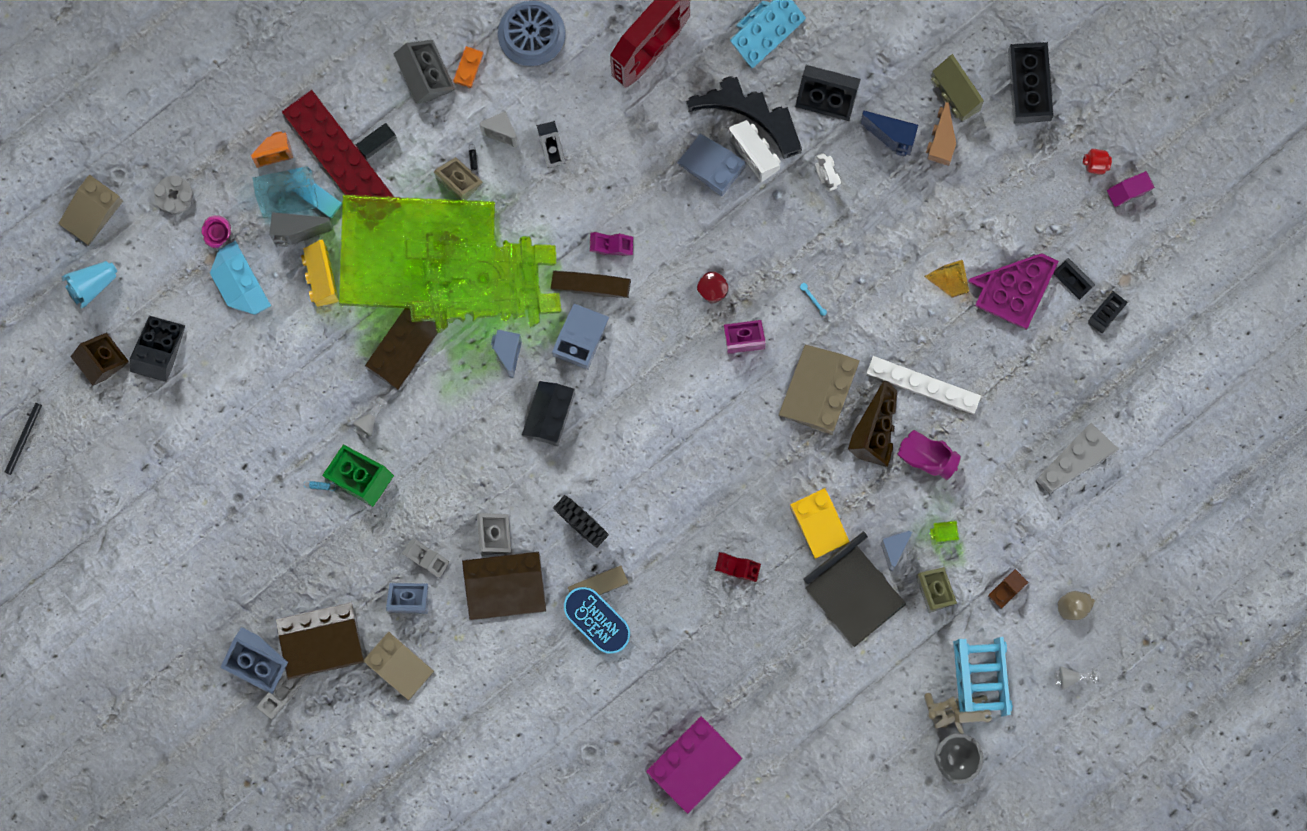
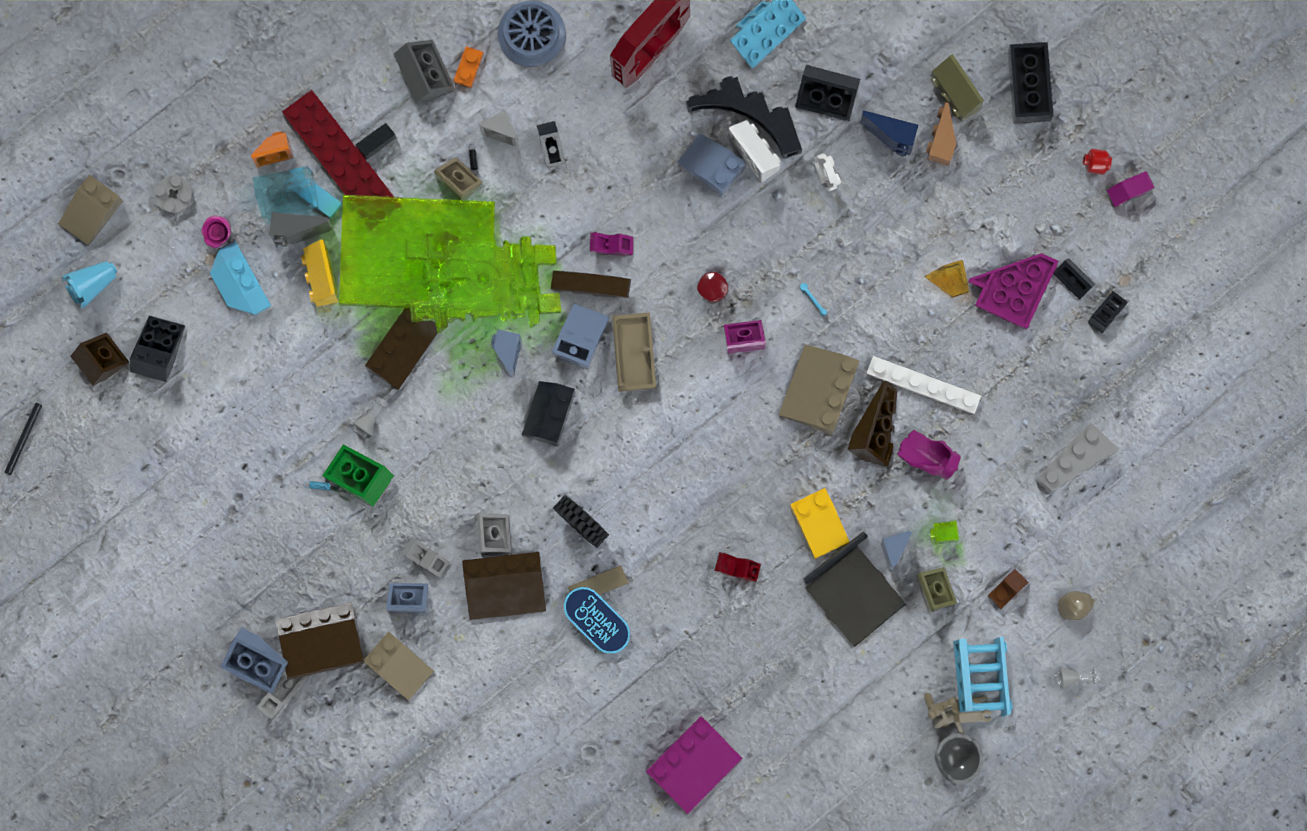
(634, 352): none -> dark tan container

